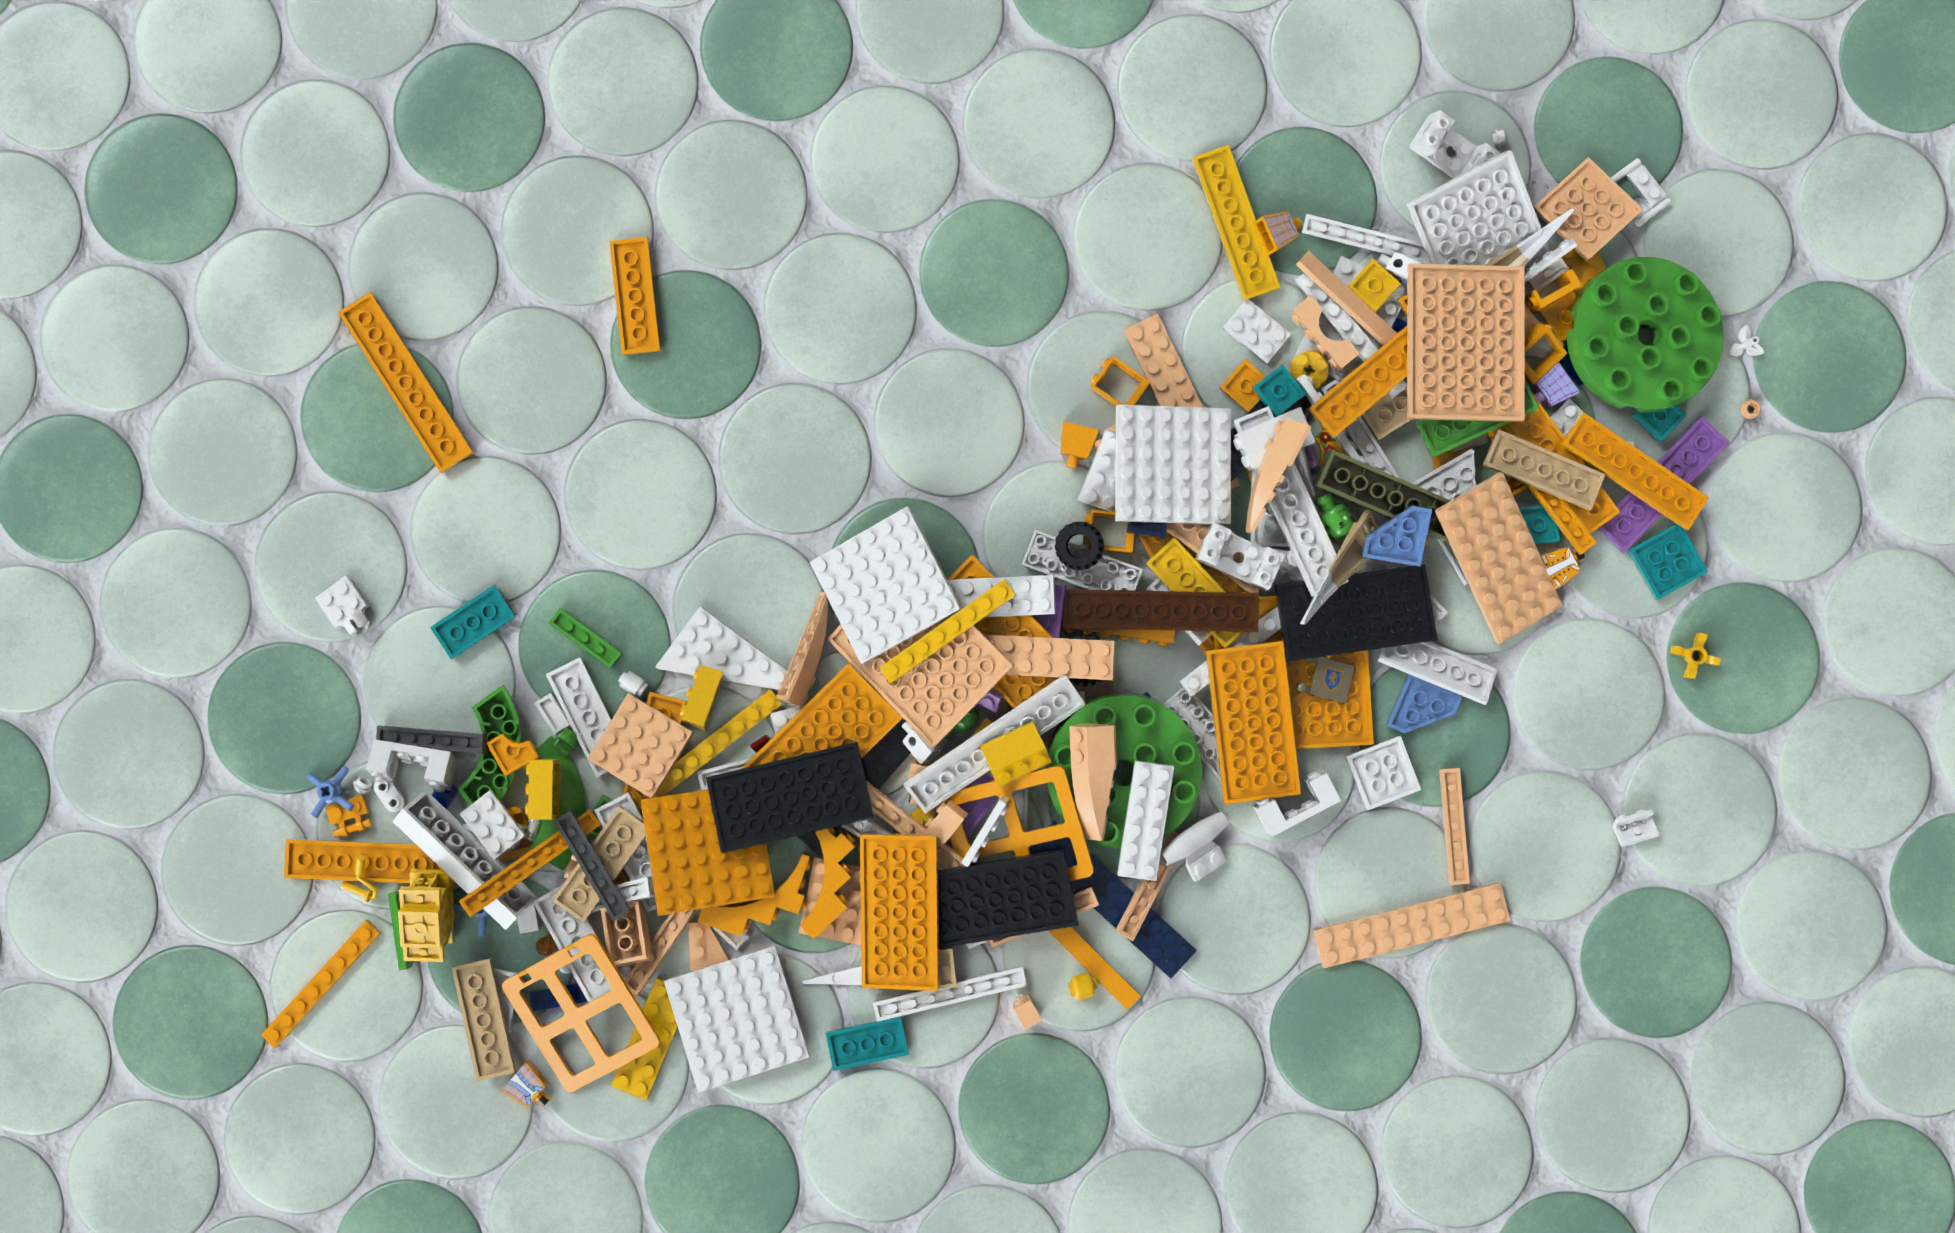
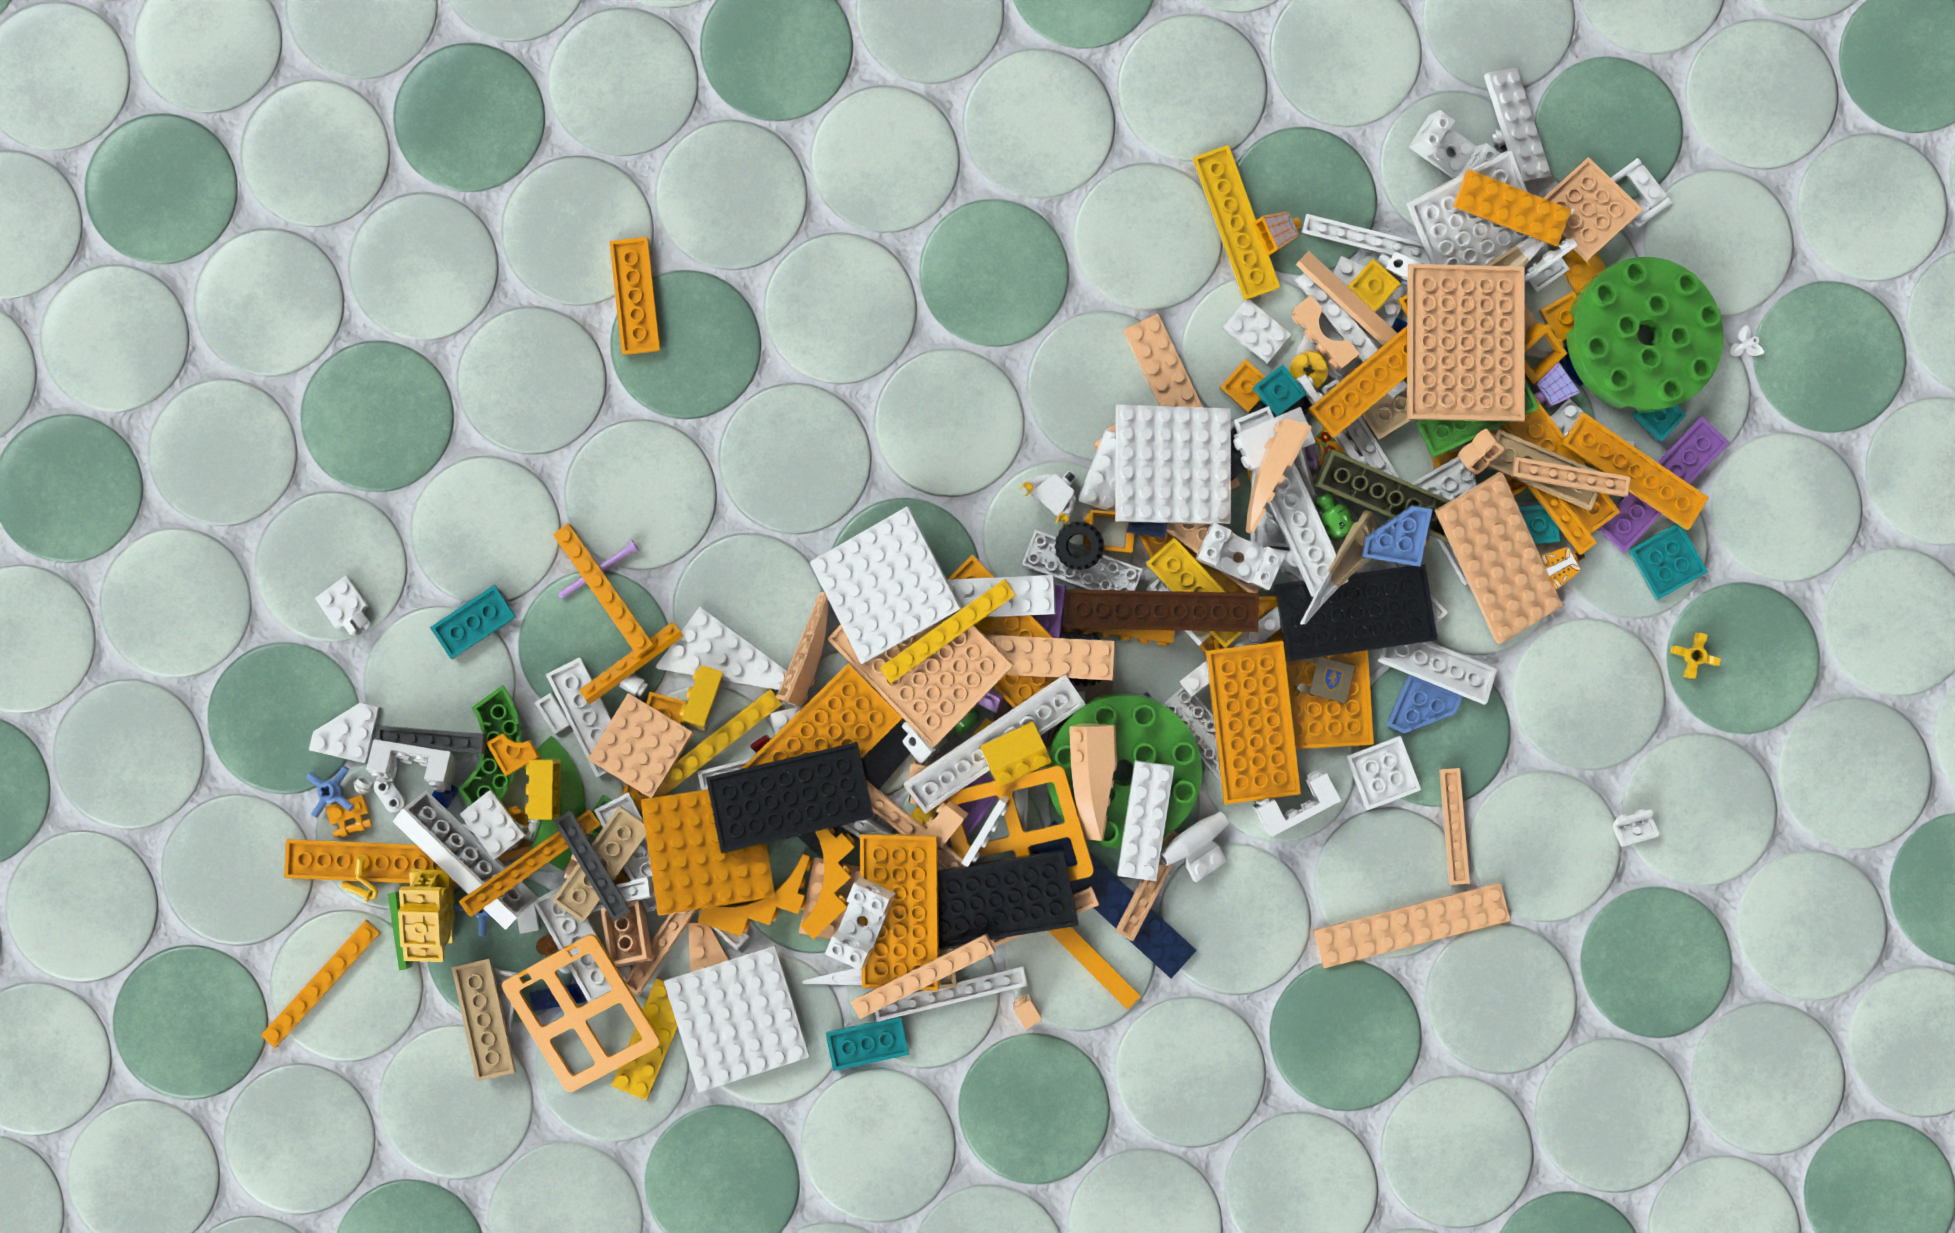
(348, 734): none -> white plate
(406, 382): light orange plate -> none
(527, 1085): torso -> none
(566, 742): bright green piece -> none
(585, 638): bright green plate -> none
(603, 590): none -> light orange plate
(604, 566): none -> lavender bar
(629, 664): none -> light orange plate
(853, 941): none -> white plate
(923, 976): none -> light nougat plate
(1054, 494): none -> white torso
(1076, 442): light orange torso -> none
(1082, 986): yellow head -> none
(1107, 364): light orange window -> none
(1481, 451): none -> light nougat brick
(1511, 208): none -> light orange plate
(1517, 123): none -> white plate
(1567, 283): light orange panel -> none
(1570, 476): none -> light nougat plate
(1755, 409): light nougat plate -> none

